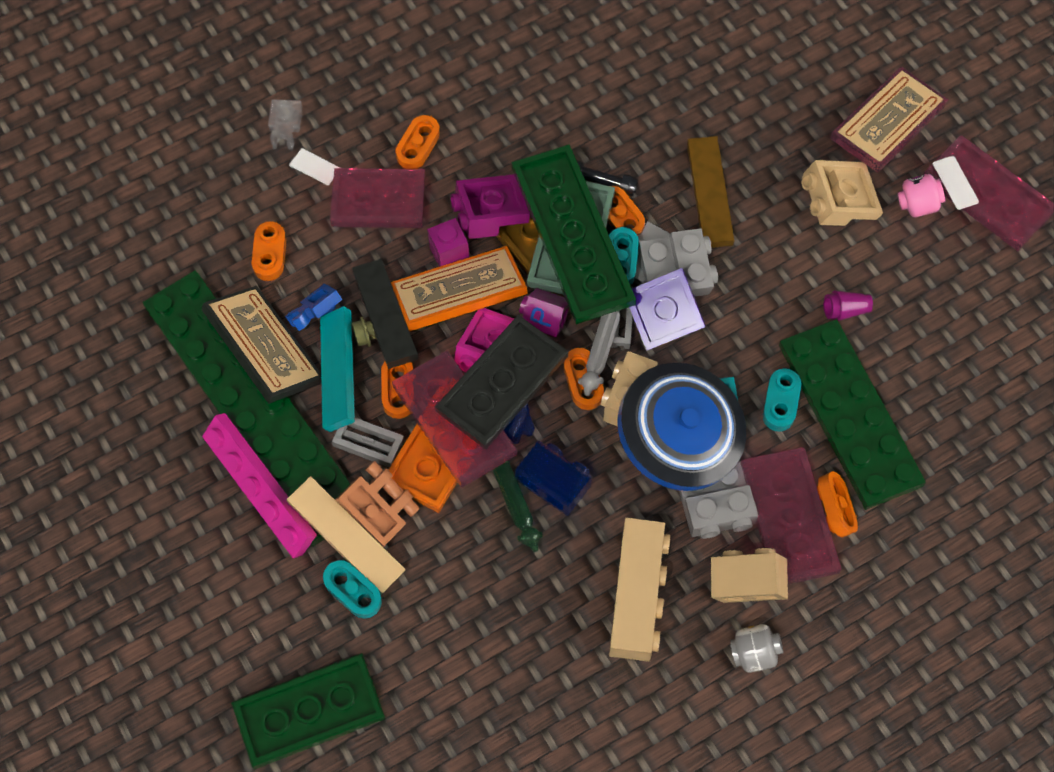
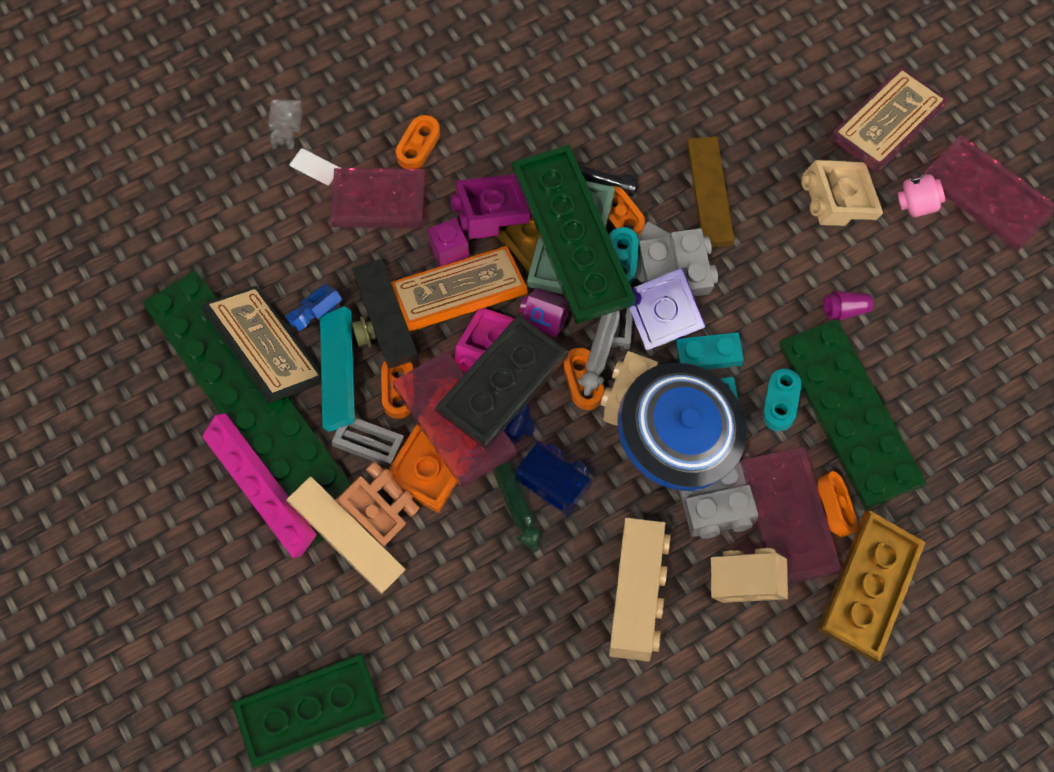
(269, 248): orange plate -> none
(353, 589): teal plate -> none
(711, 351): none -> teal plate
(756, 648): light grey head -> none
(871, 586): none -> pearl gold tile
(955, 182): white sticker -> none

